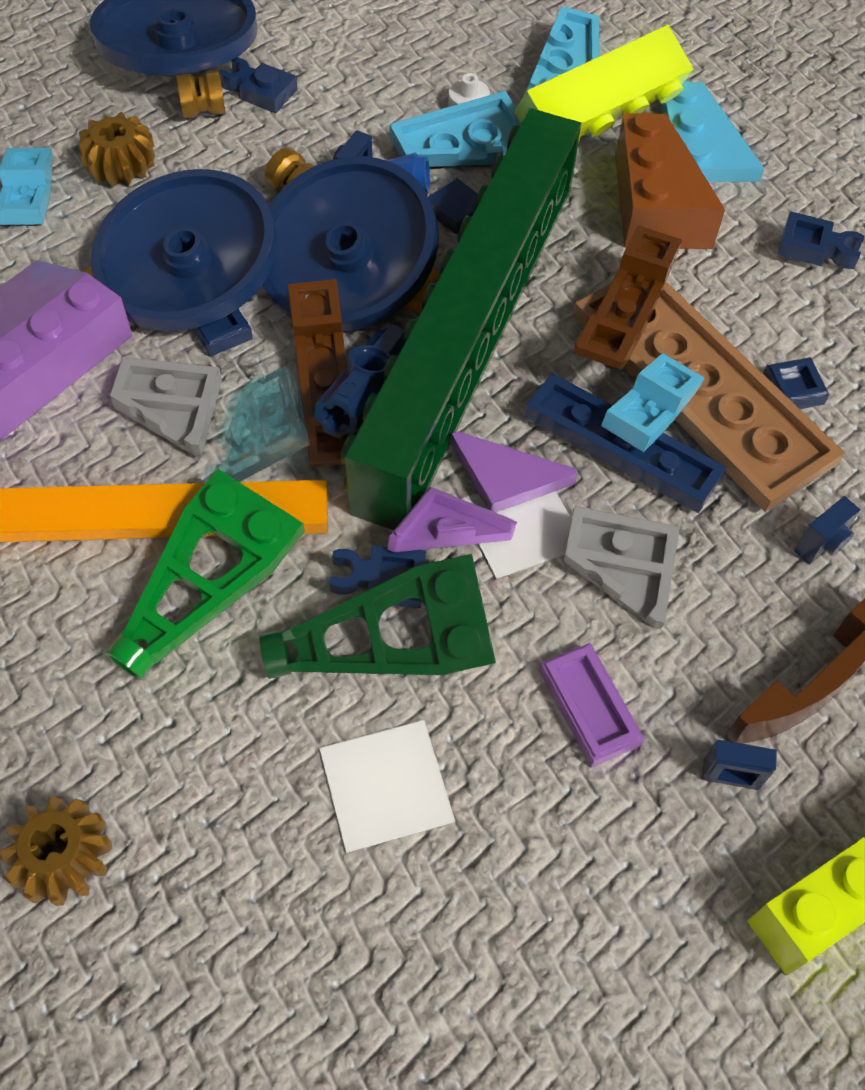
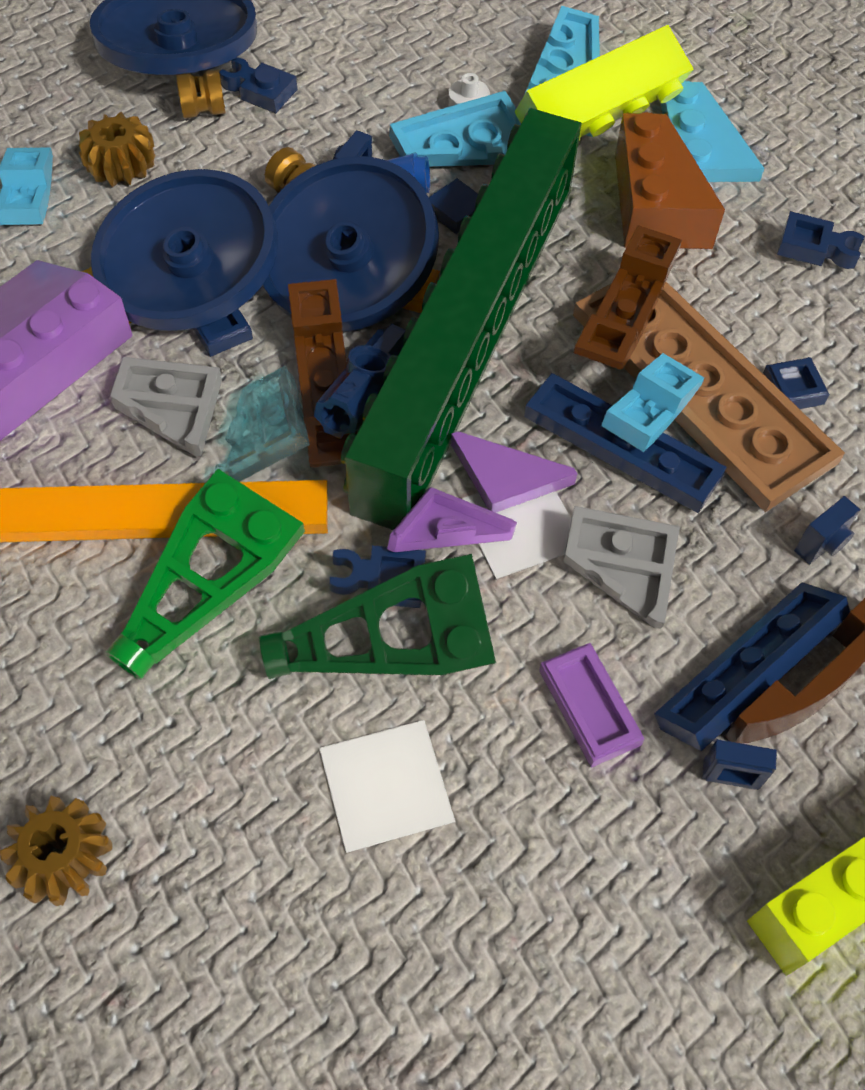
(751, 665): none -> dark blue plate

